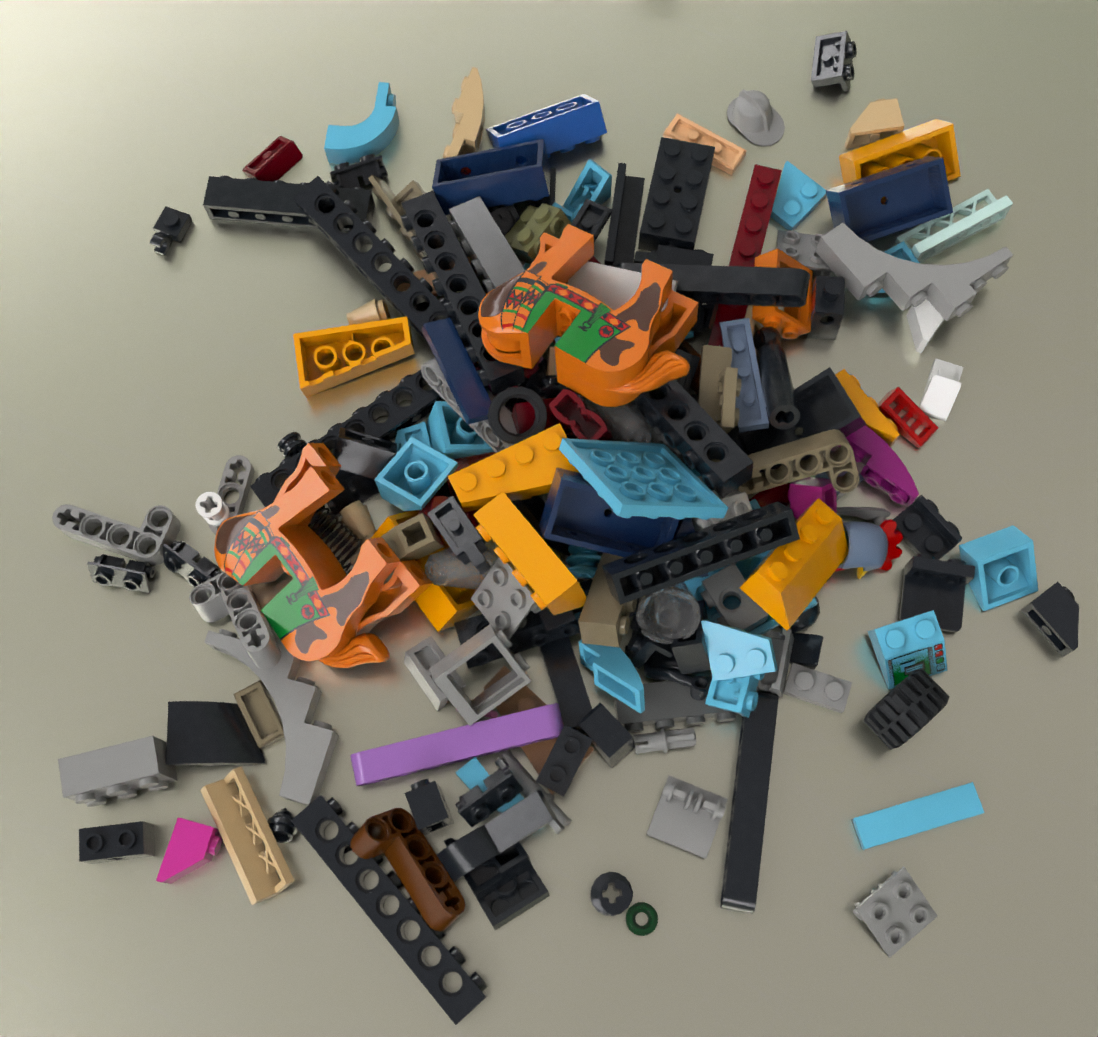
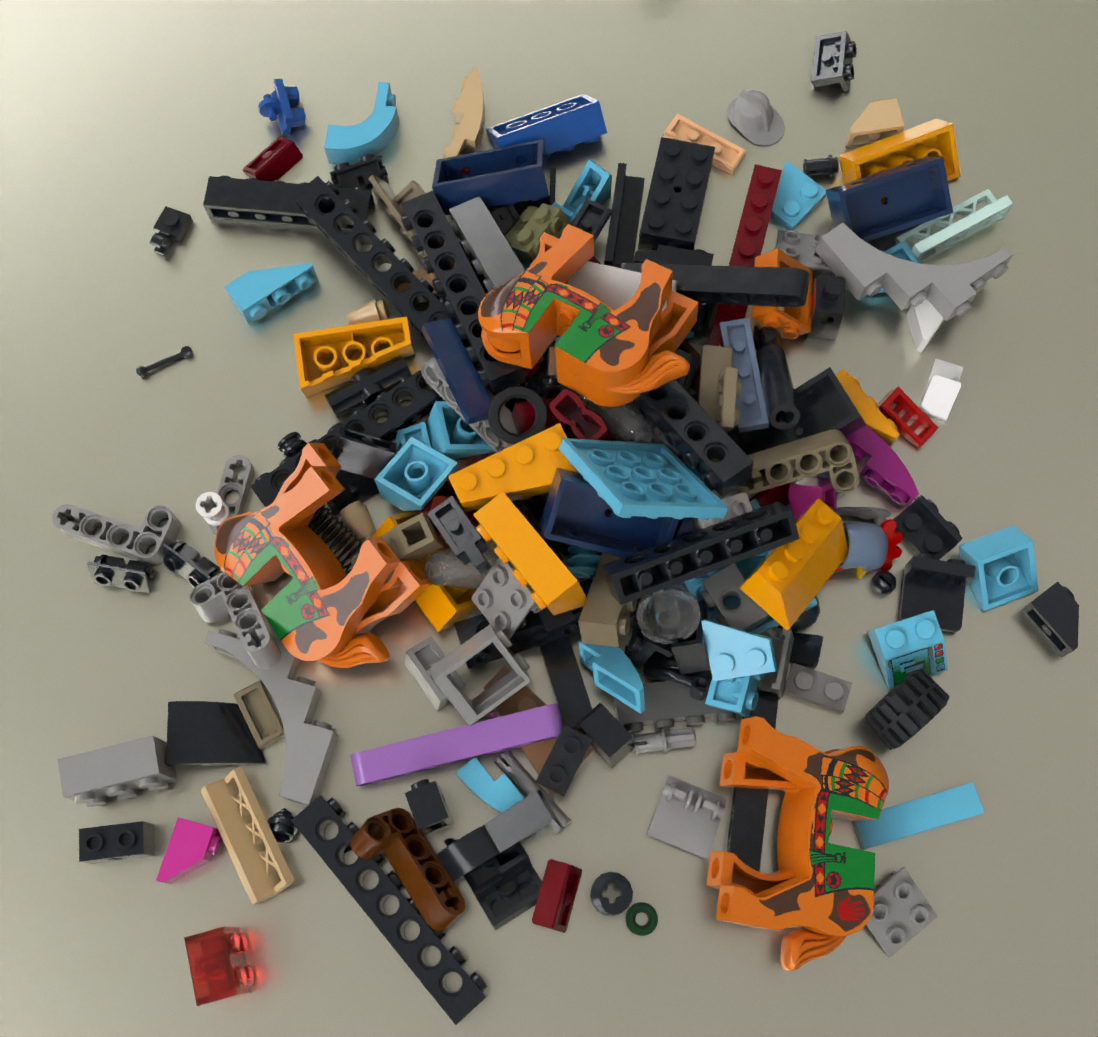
(186, 352): none -> black hinge
(219, 965): none -> clear red brick
(264, 289): none -> medium azure slope
(278, 107): none -> blue hips
(367, 386): none -> black piece
(478, 805): black hinge -> none
(557, 895): none -> dark red slope
(819, 885): none -> orange animal
(821, 166): none -> black pin
(881, 587): none -> black hinge

